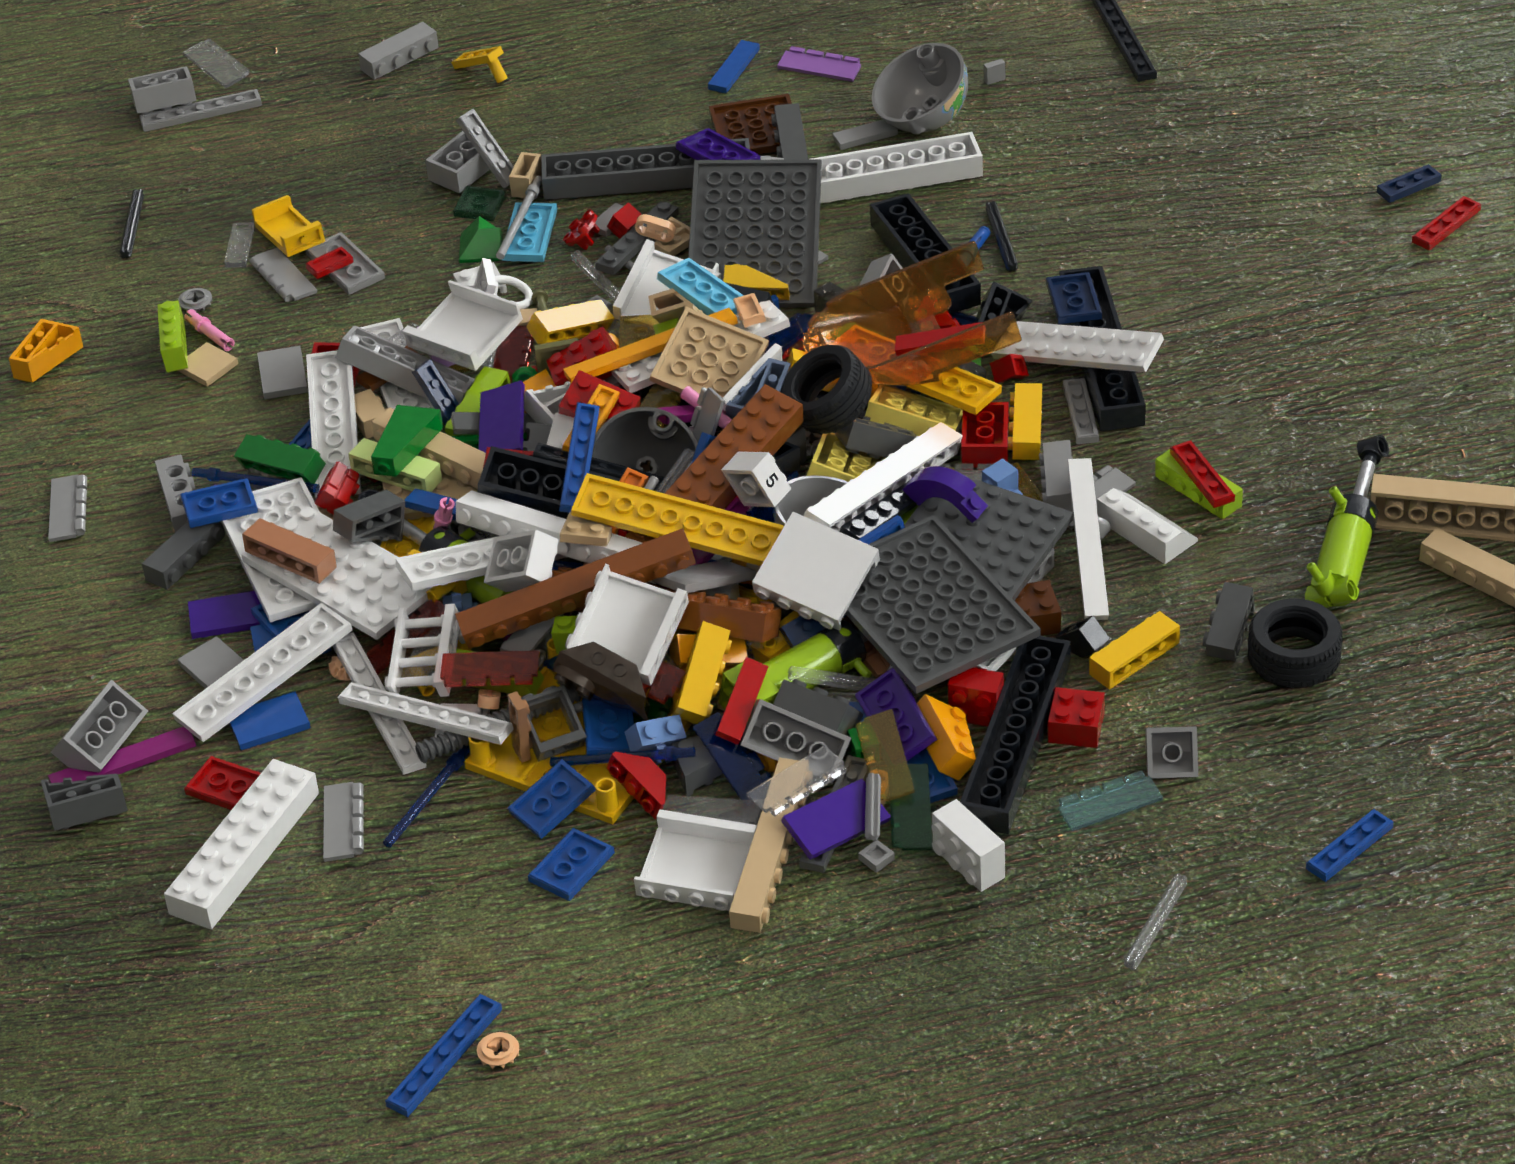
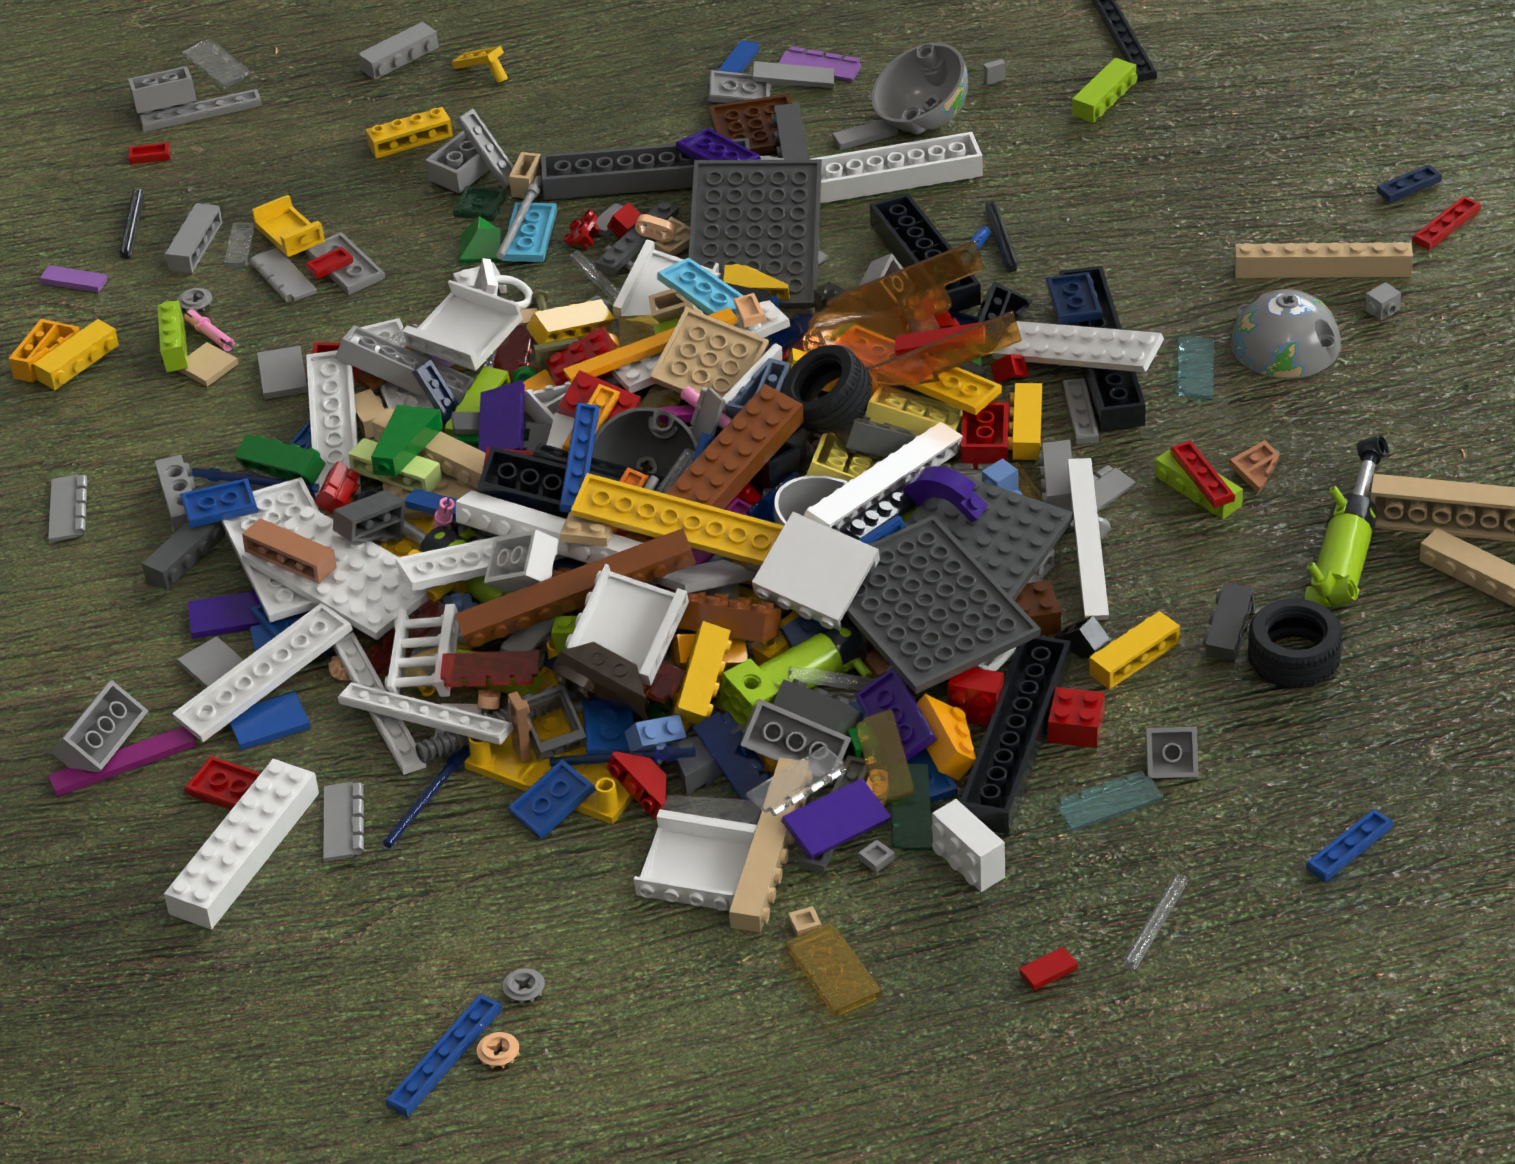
(73, 279): none -> medium lavender tile
(76, 354): none -> yellow brick
(83, 800): dark grey wedge -> none
(149, 153): none -> red tile
(193, 238): none -> light grey brick
(409, 132): none -> yellow brick
(522, 978): none -> light grey gear
(571, 864): blue tile -> none
(735, 87): none -> light grey tile
(741, 700): red tile -> none
(756, 479): white brick -> none
(793, 74): none -> light grey tile
(804, 920): none -> tan tile
(833, 969): none -> clear yellow tile
(872, 809): light grey axle -> none
(1048, 968): none -> red tile
(1104, 90): none -> lime brick
(1143, 525): white slope -> none
(1195, 367): none -> clear light blue windscreen
(1255, 464): none -> nougat wing
(1285, 334): none -> light grey piece
(1323, 260): none -> tan brick
(1383, 301): none -> light grey brick

